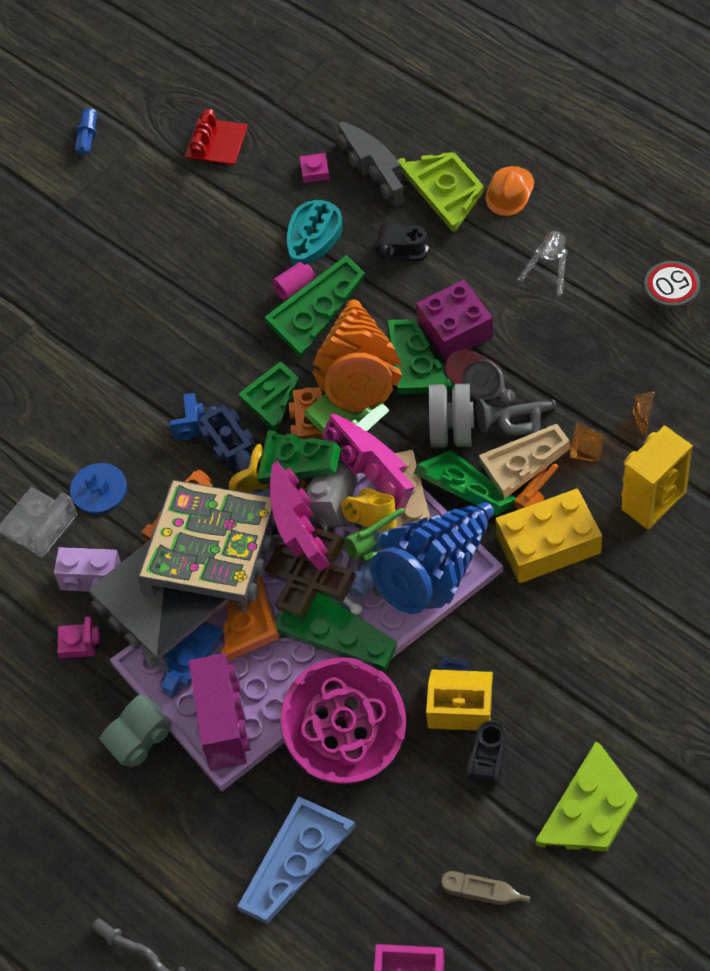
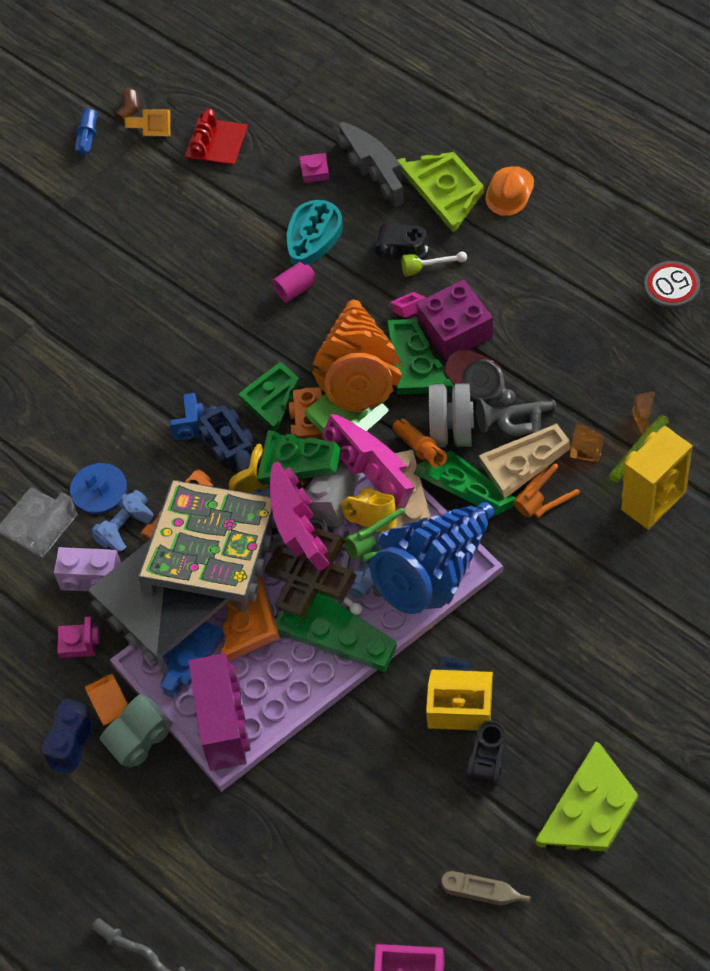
(64, 740): none -> clear blue brick
(106, 698): none -> orange brick
(131, 104): none -> reddish brown arm
(131, 506): none -> medium blue piece
(153, 122): none -> light orange plate
(297, 852): medium blue wing -> none
(313, 307): green wing -> none
(377, 711): dark pink brick -> none
(406, 305): none -> dark pink plate
(412, 263): none -> hinge
(424, 446): none -> orange pin
(548, 535): yellow brick -> none
(550, 249): clear plant -> none
(618, 472): none -> clear neon green bar

